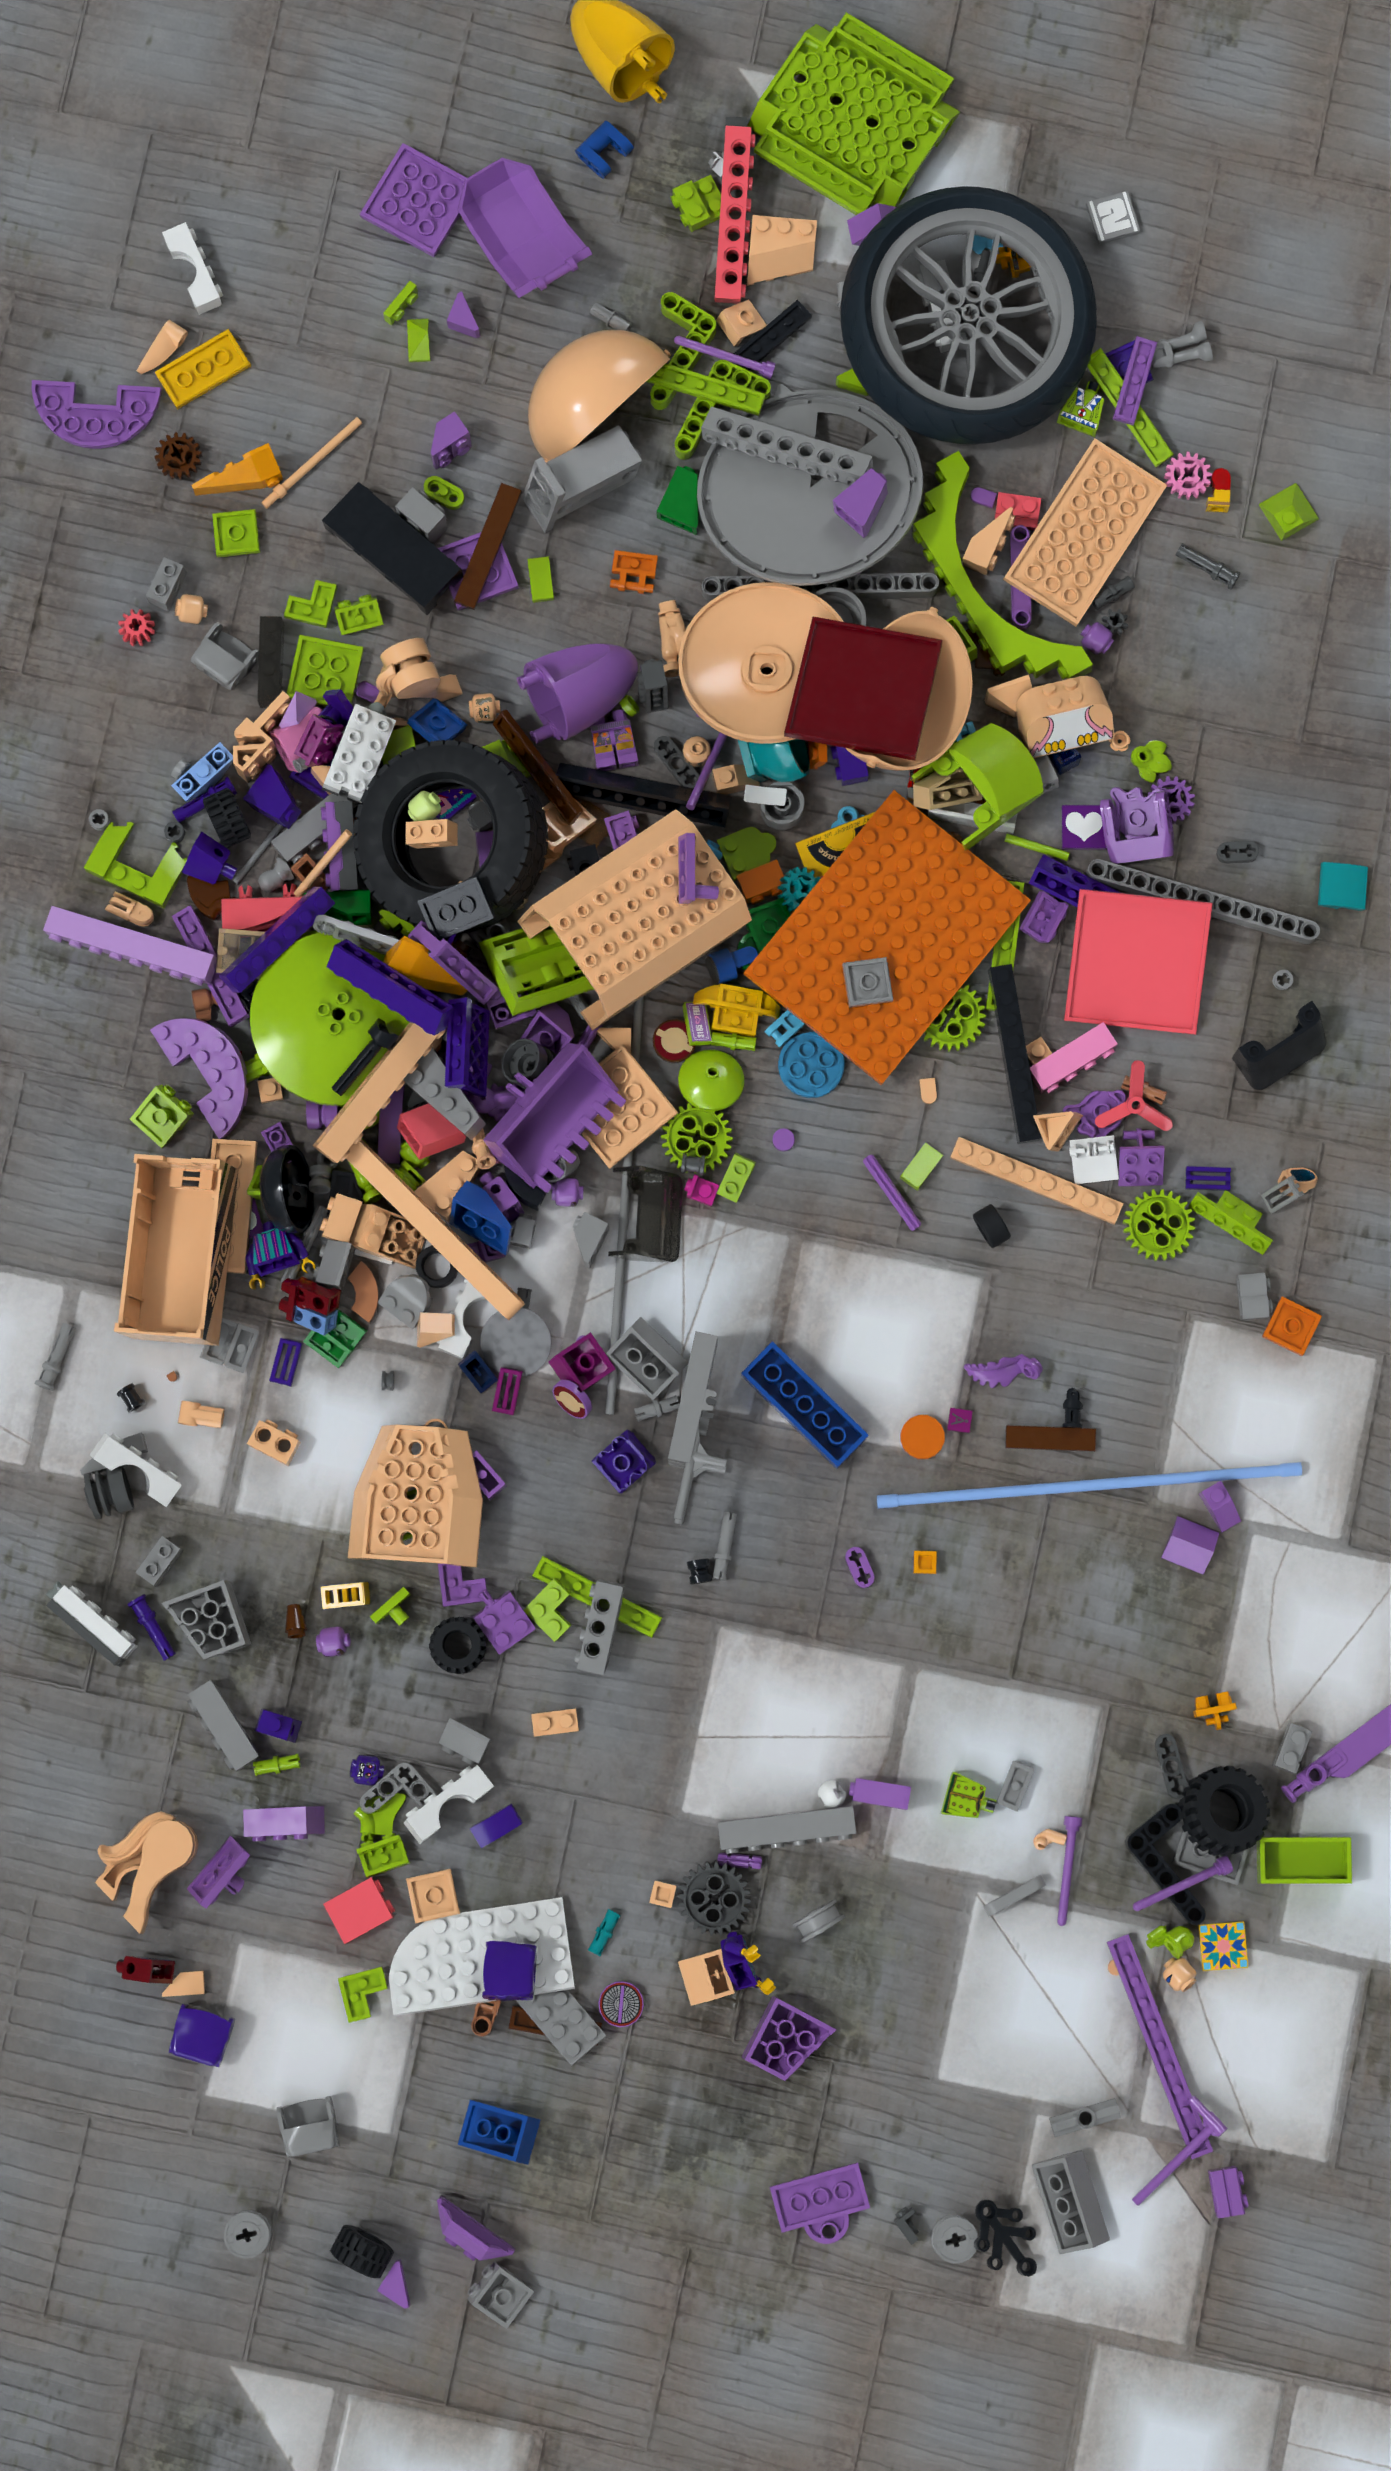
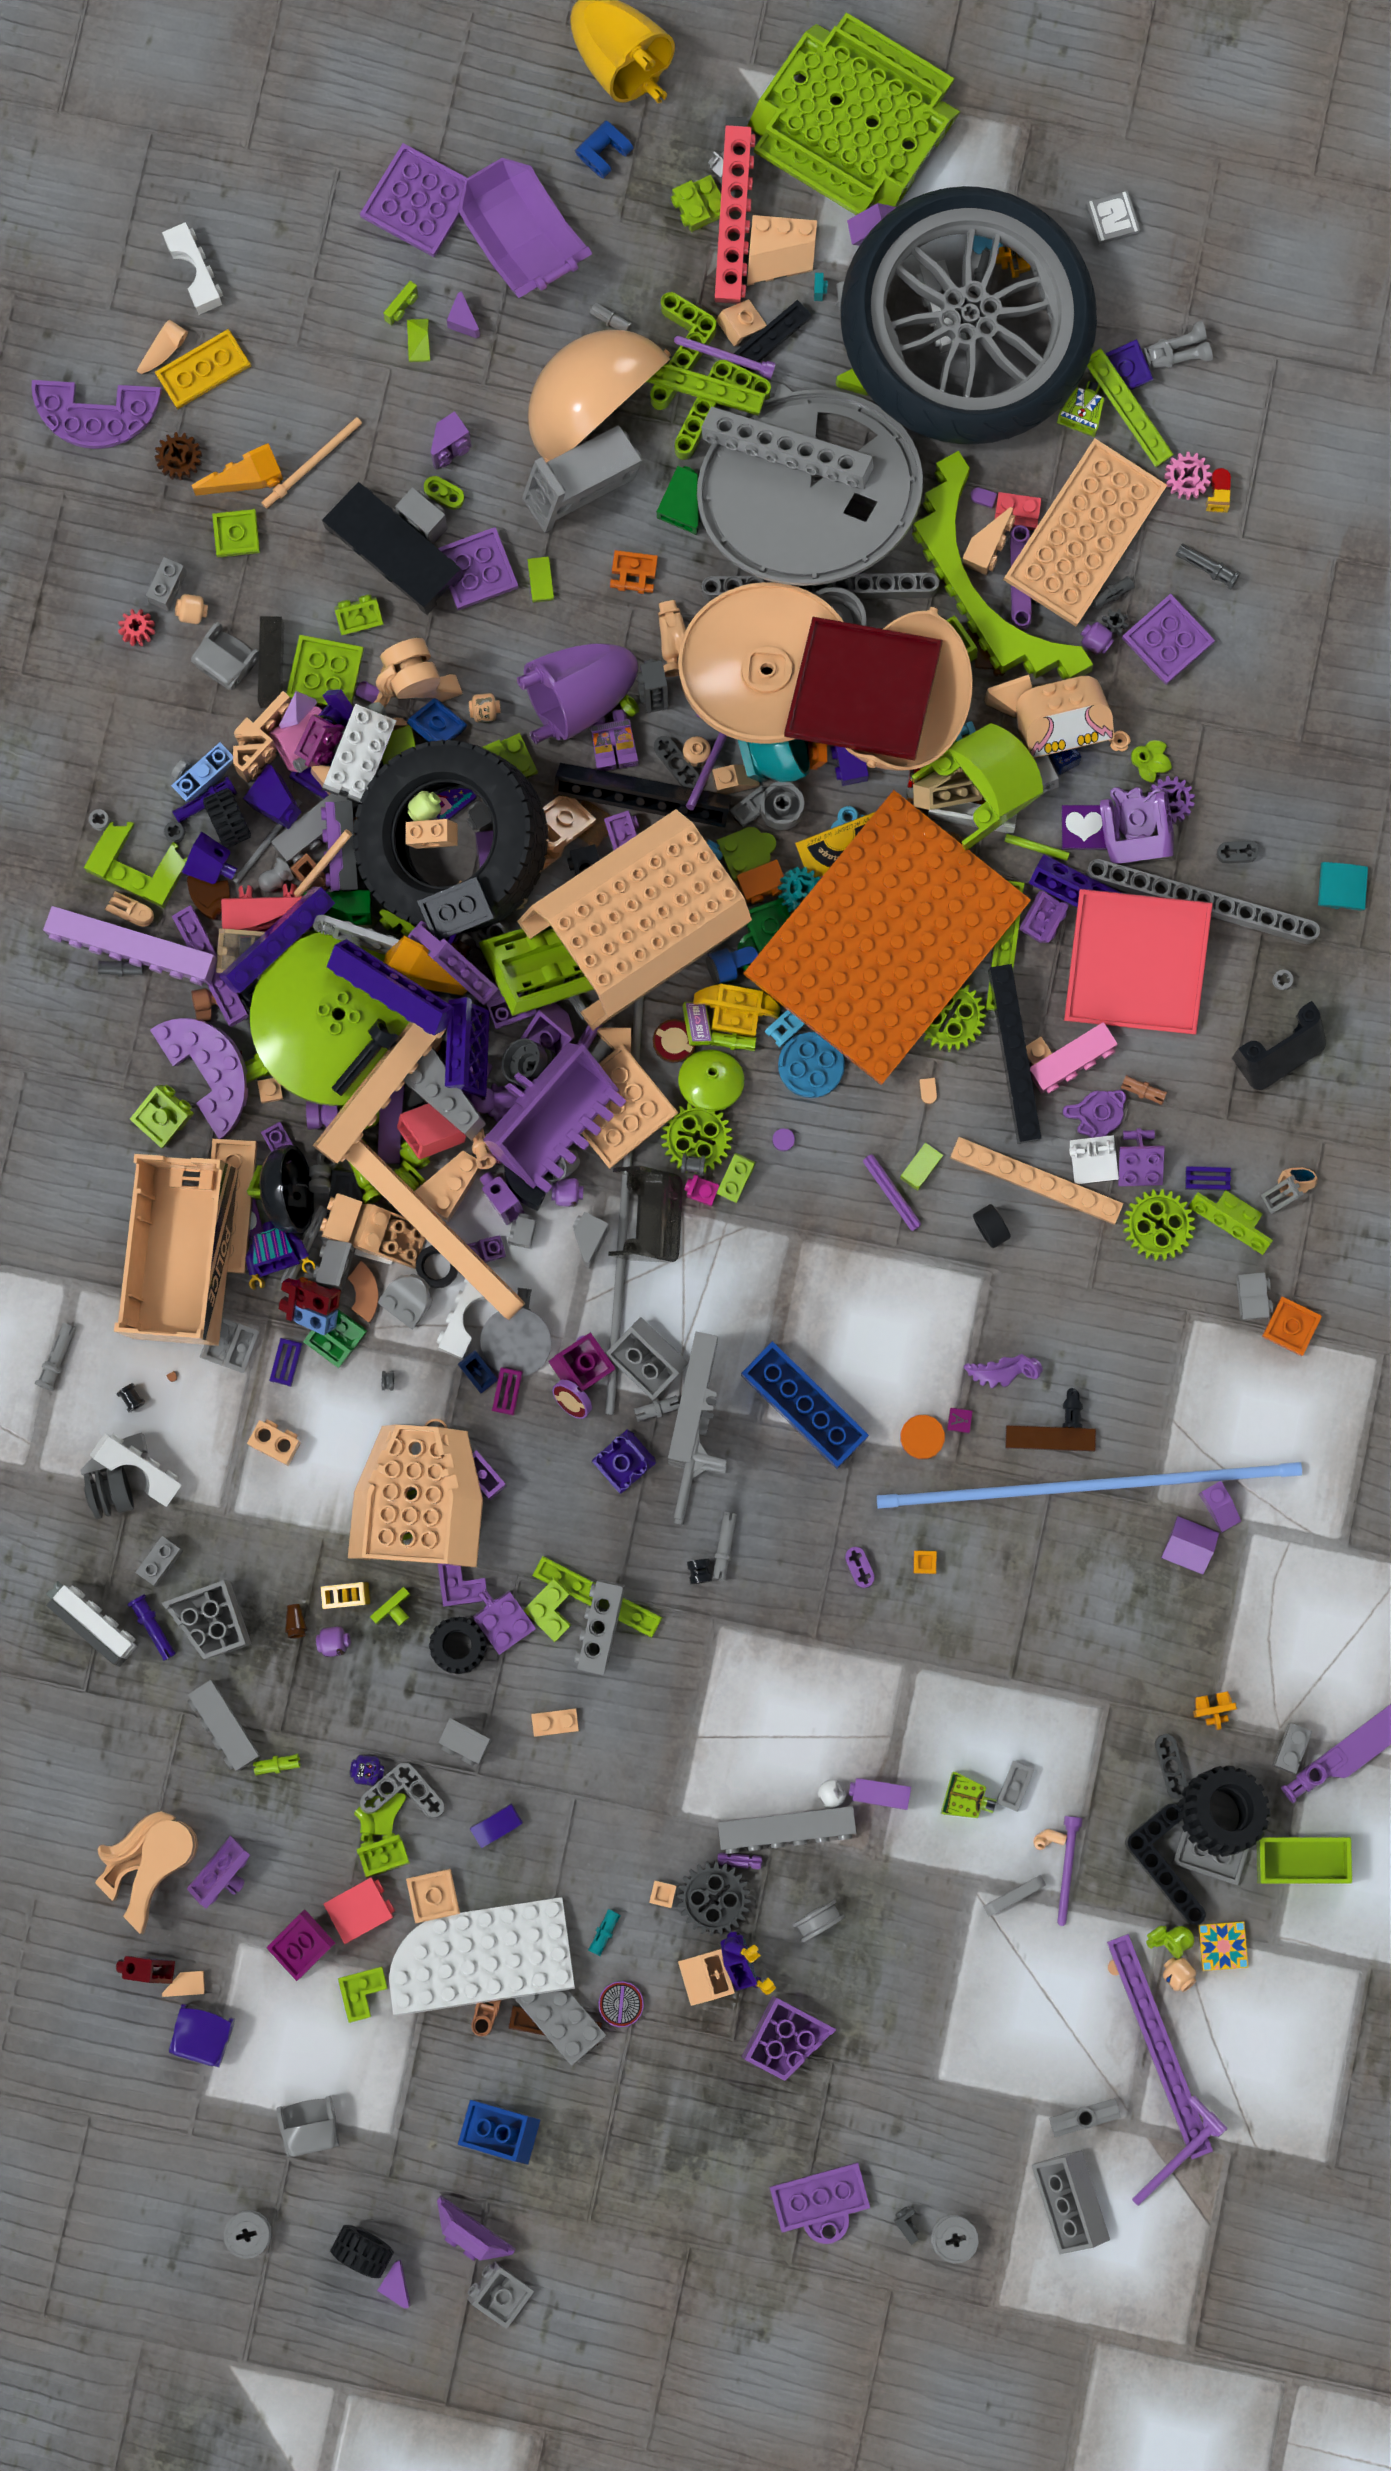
(118, 968): none -> dark grey pin
(195, 1414): light nougat piece -> none
(278, 1726): dark purple torso -> none
(283, 1822): medium lavender wedge -> none
(300, 1945): none -> magenta plate
(313, 611): lime plate -> none
(434, 1327): light nougat slope -> none
(471, 1787): white arch -> none
(480, 1217): blue slope -> none
(487, 546): reddish brown tile -> none
(509, 1971): dark purple piece -> none
(537, 767): reddish brown tile -> none
(686, 858): medium lavender piece -> none
(748, 808): none -> light grey tile
(765, 795): white sticker -> none
(820, 287): none -> teal plate
(862, 501): medium lavender slope -> none
(867, 982): light grey tile -> none
(1002, 2236): black plant -> none
(1056, 1128): light nougat slope -> none
(1134, 380): medium lavender tile -> none
(1135, 1094): coral piece -> none
(1168, 639): none -> medium lavender plate
(1221, 1867): medium lavender piece -> none
(1227, 2191): medium lavender brick -> none
(1288, 511): lime slope -> none

